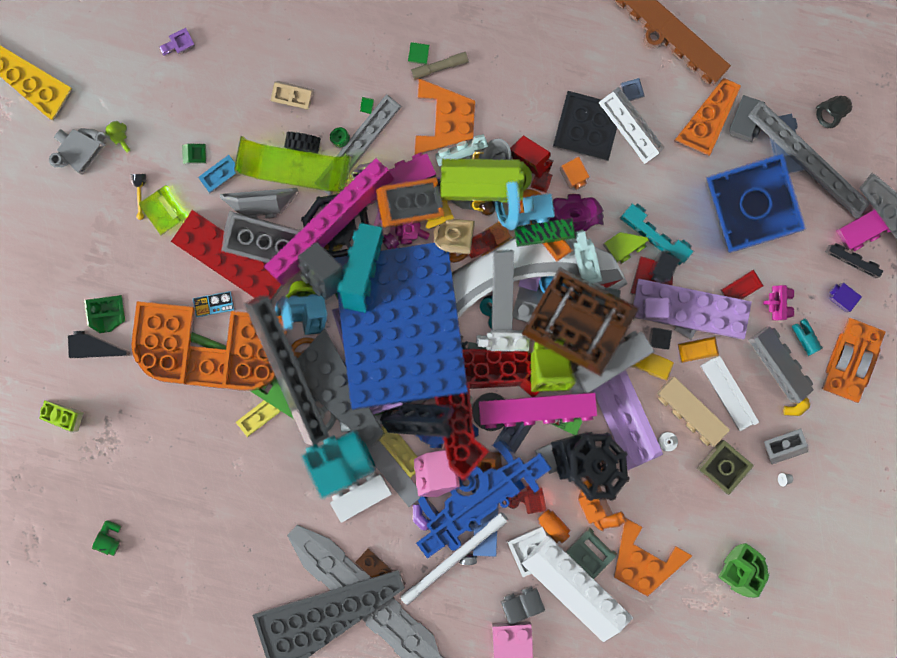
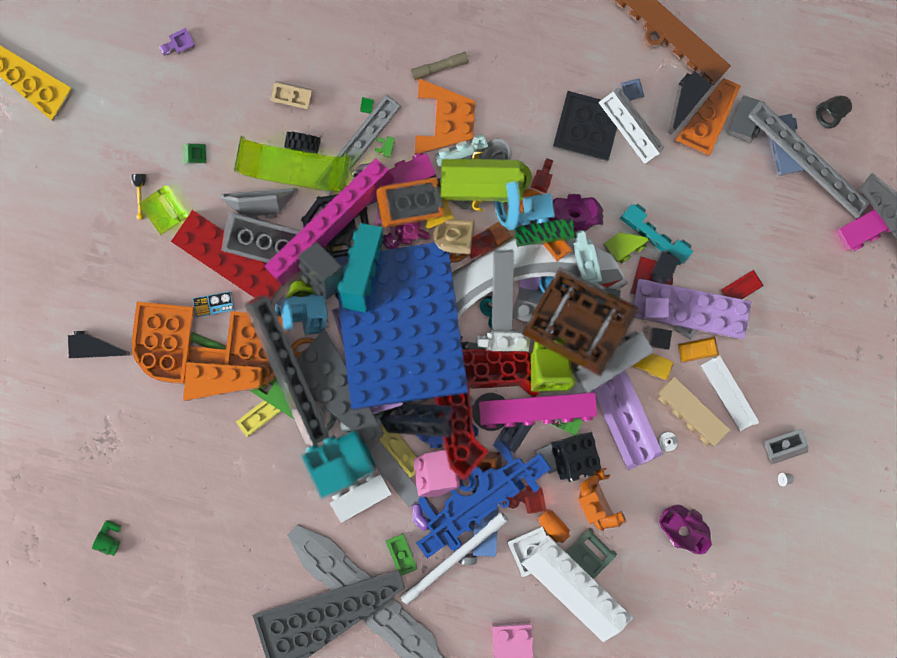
(61, 416): lime slope -> none
(77, 148): light grey torso -> none
(104, 313): green slope -> none
(117, 133): lime piece -> none
(216, 379): none -> orange wing
(218, 174): dark azure plate -> none
(339, 137): green tile -> none
(373, 564): reddish brown hinge -> none
(387, 148): none -> bright green tile
(401, 554): none -> bright green plate
(418, 53): green tile -> none
(488, 207): reddish brown hinge -> none
(522, 605): dark grey brick -> none
(532, 155): red hinge -> none
(574, 173): orange brick -> none
(589, 466): black plate -> none
(640, 568): orange wing -> none
(678, 516): none -> magenta piece
(690, 93): none -> black slope
(725, 467): olive brick -> none
(745, 571): bright green brick -> none
(756, 203): blue brick -> none
(778, 302): dark pink hips -> none
(781, 365): light grey slope -> none
(797, 410): yellow arm -> none
(807, 337): teal hinge -> none
(844, 297): dark purple brick -> none
(853, 360): orange piece -> none
(854, 260): black plate -> none

